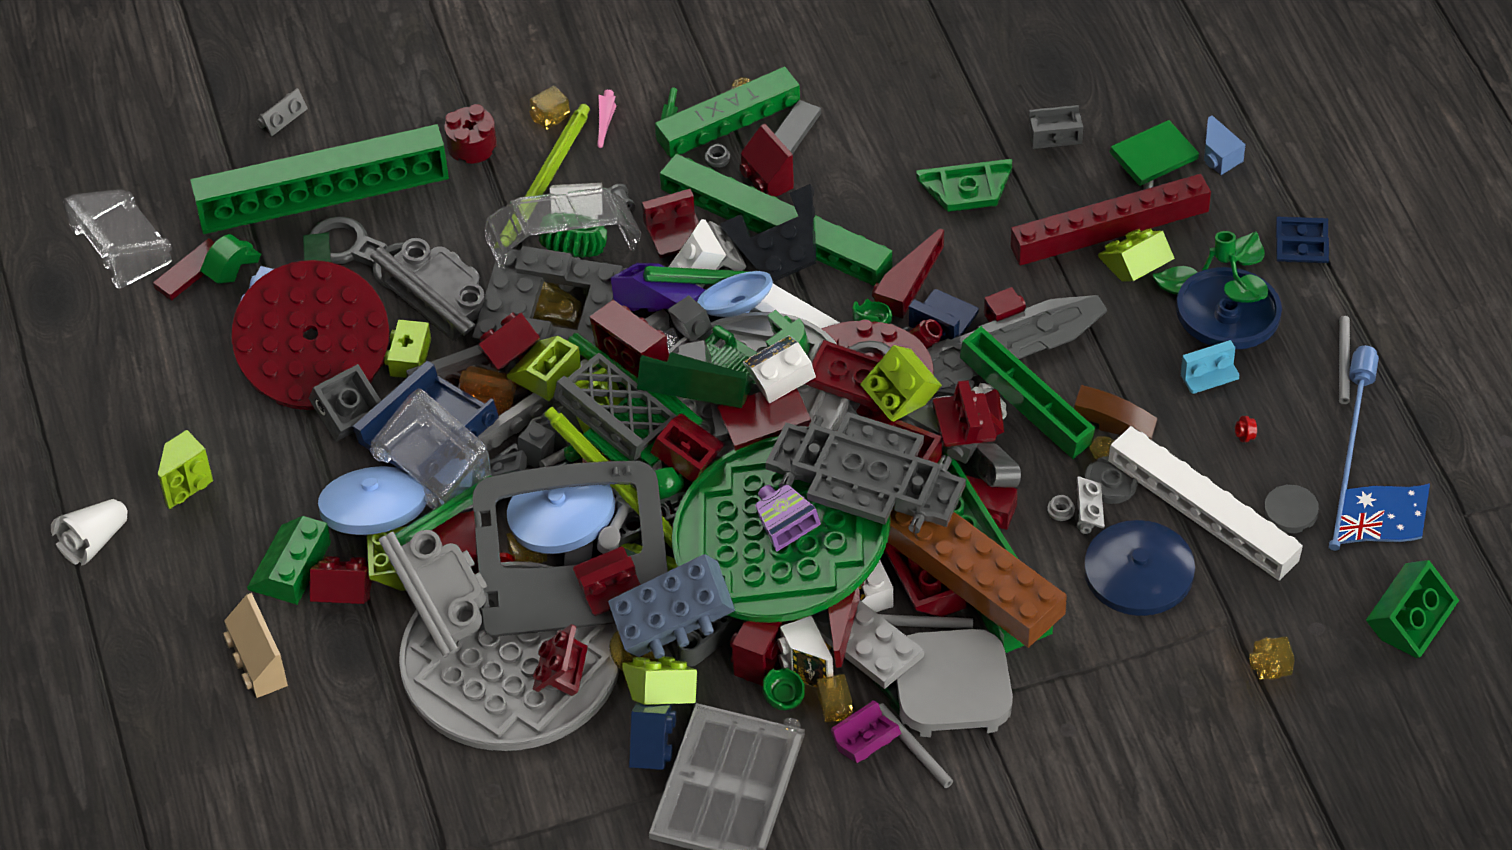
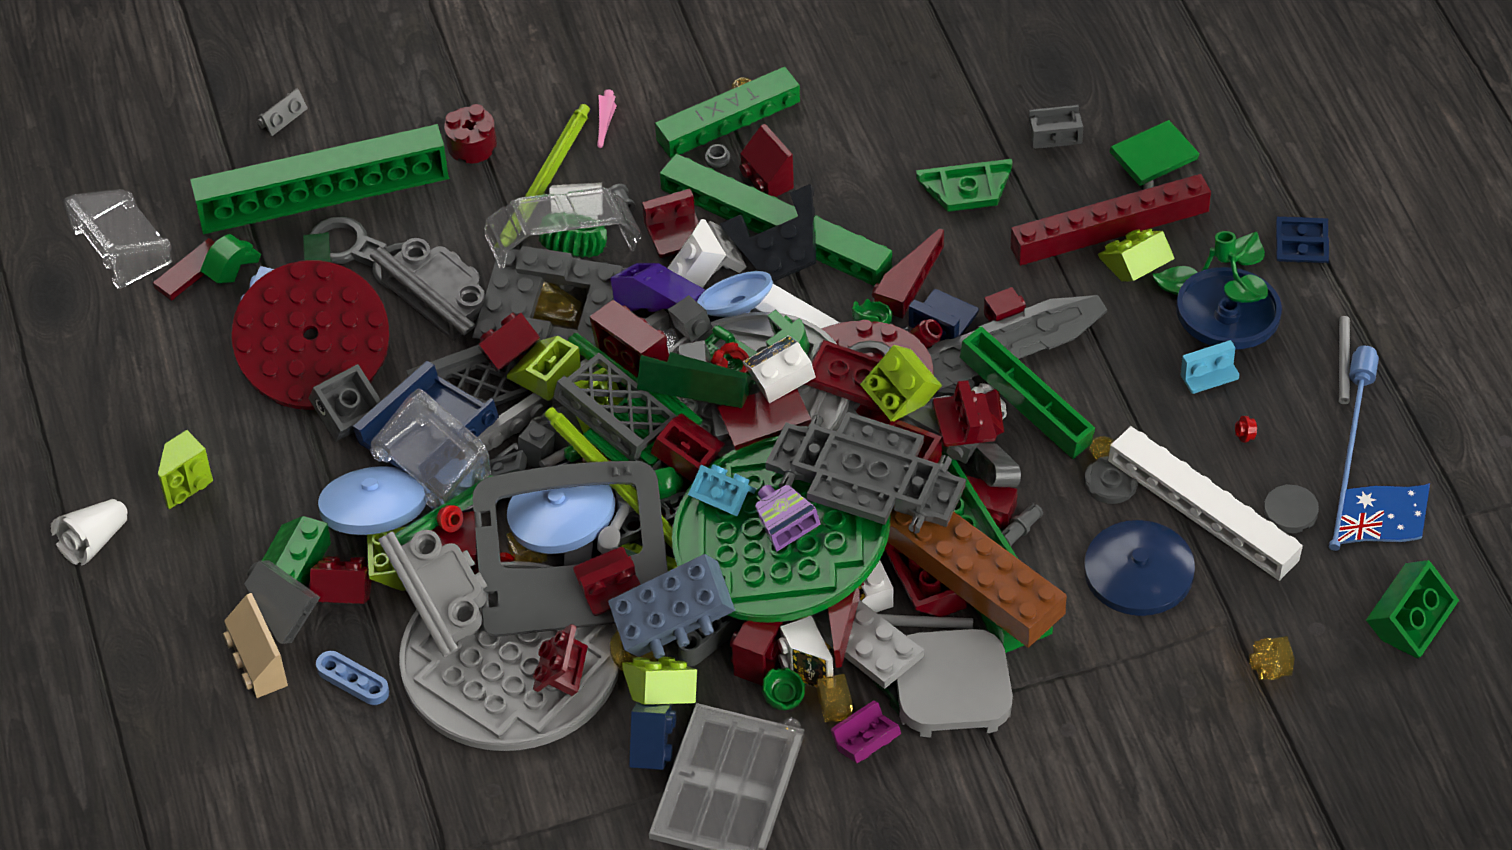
(280, 599): none -> dark grey slope
(347, 670): none -> medium blue plate
(408, 347): lime brick -> none
(444, 518): none -> red plate
(487, 385): clear orange bracket -> none
(549, 107): clear yellow brick -> none
(670, 109): green axle -> none
(687, 275): green axle -> none
(720, 490): none -> medium azure bracket
(734, 351): none -> red piece
(797, 124): tile -> none
(918, 750): light grey piece -> none
(1021, 524): none -> dark grey pin
(1061, 502): light grey plate -> none
(1089, 505): light grey hinge -> none
(1112, 412): reddish brown slope -> none
(1222, 147): medium blue slope -> none

